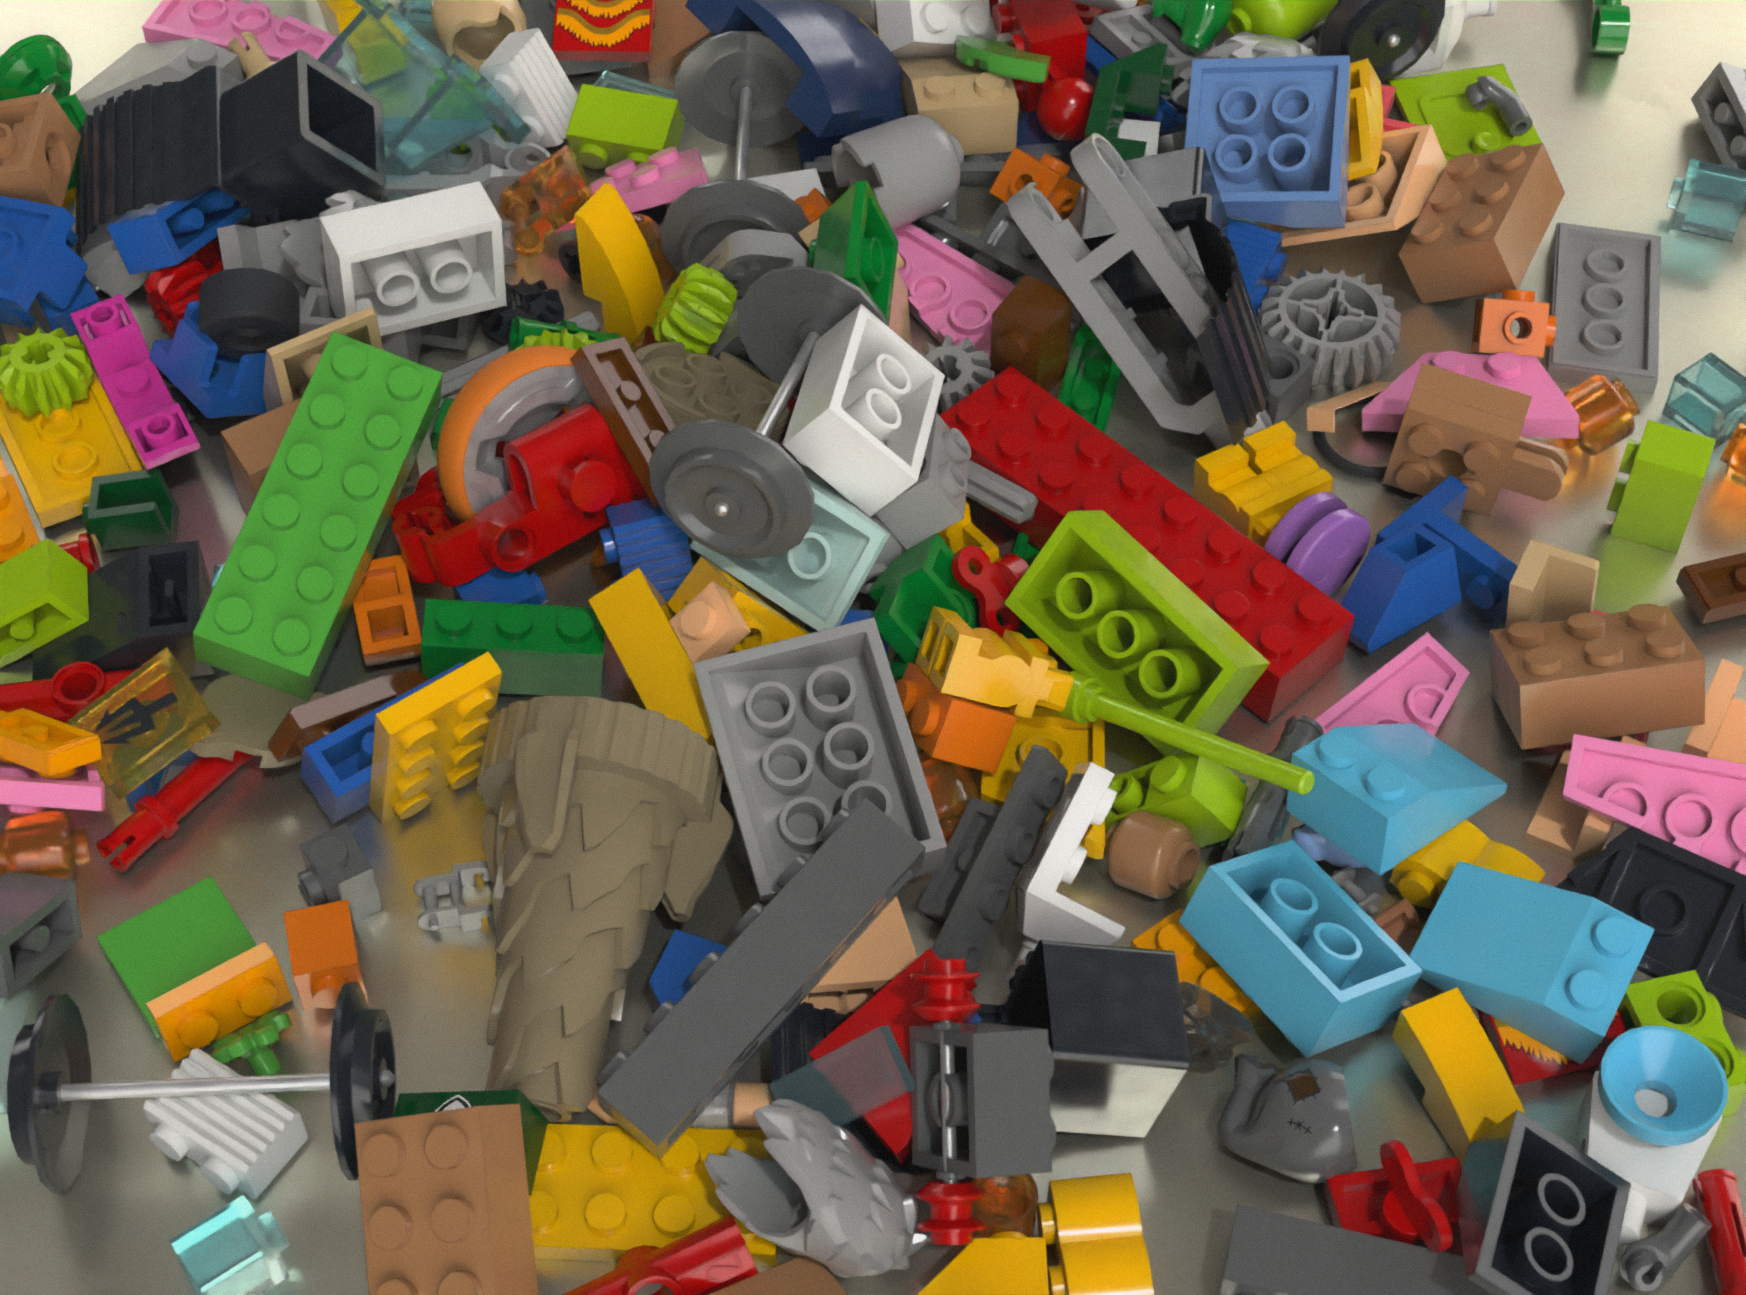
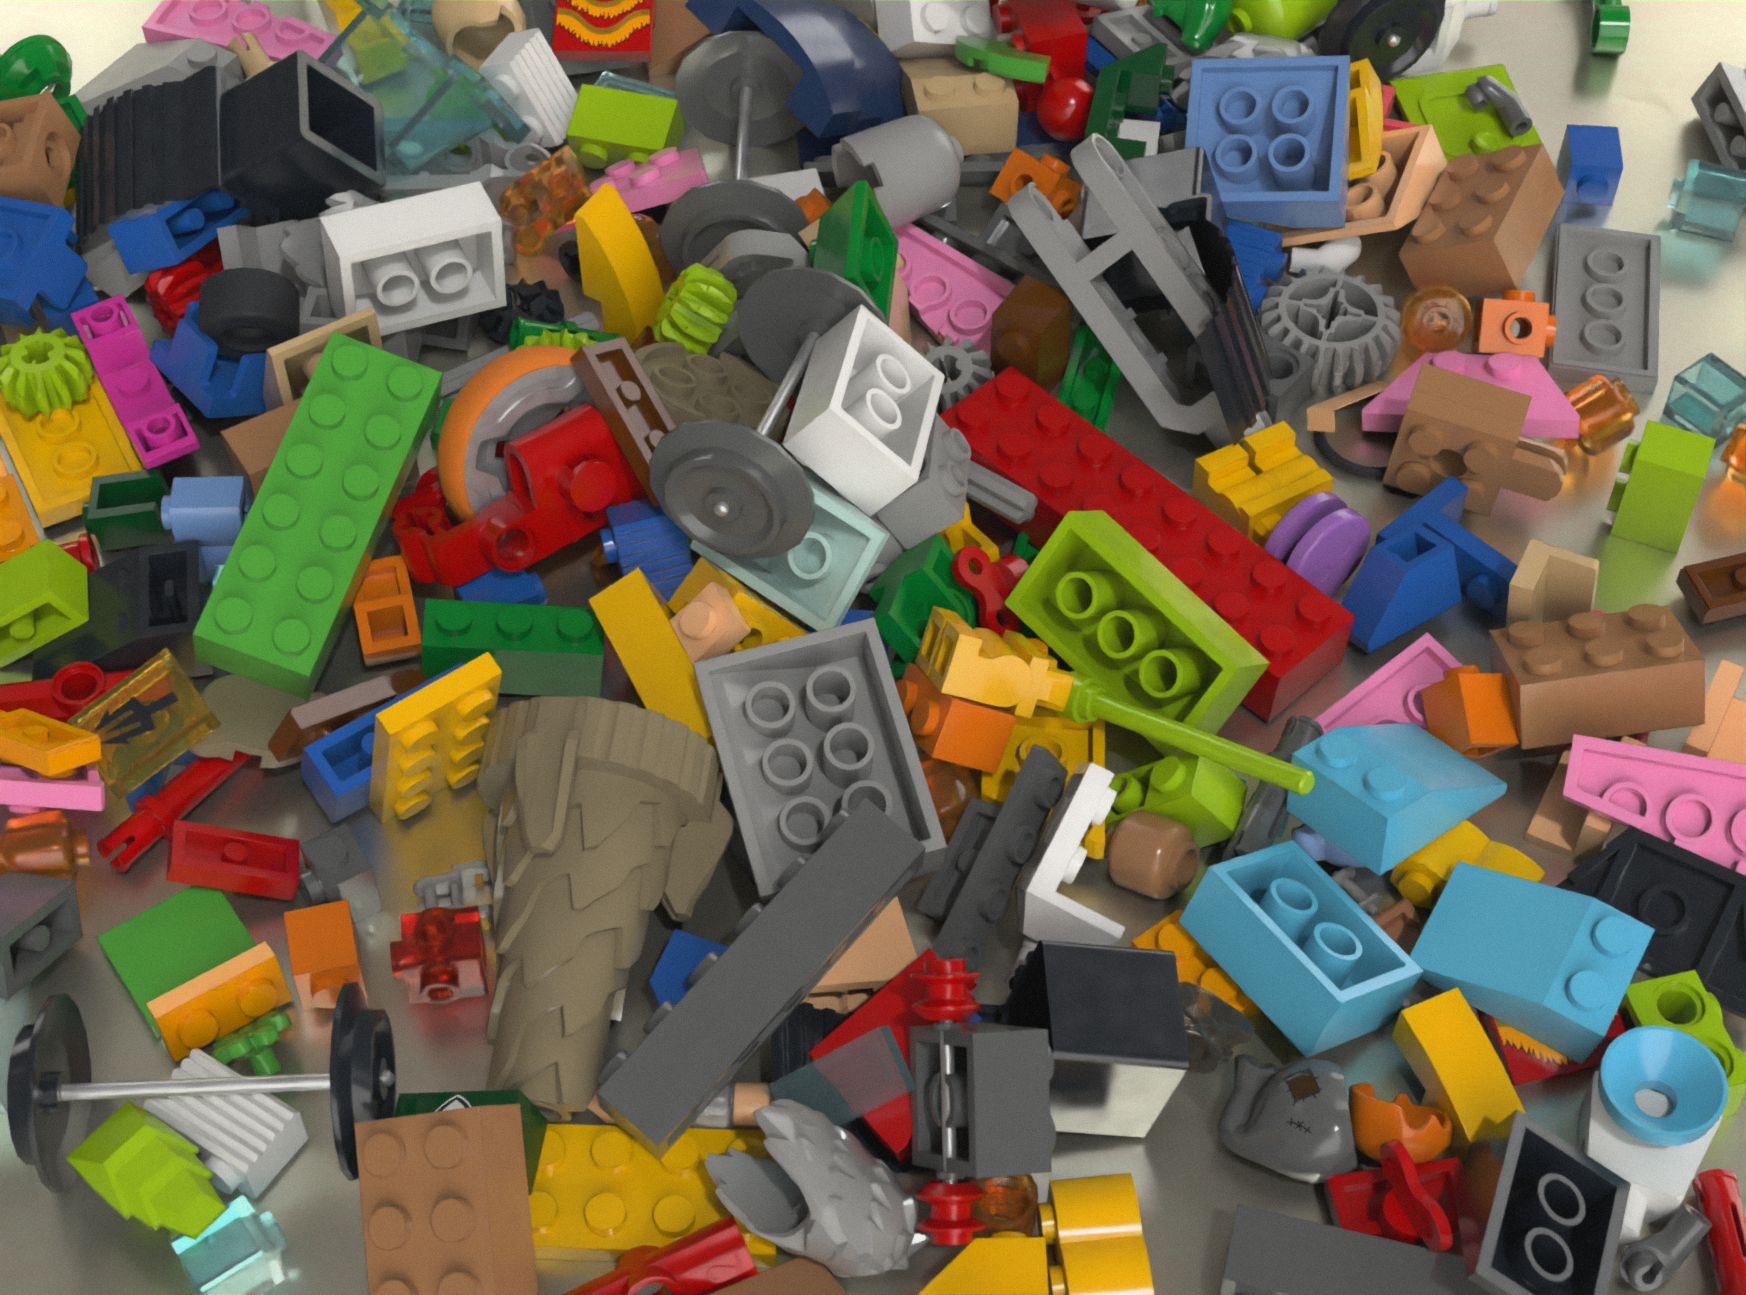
(148, 1173): none -> lime connector
(207, 512): none -> medium blue brick
(233, 860): none -> red plate
(441, 955): none -> clear red brick
(1332, 255): none -> white arm
(1419, 1127): none -> orange hair
(1430, 299): none -> clear orange head
(1471, 712): none -> orange brick
(1590, 164): none -> blue brick

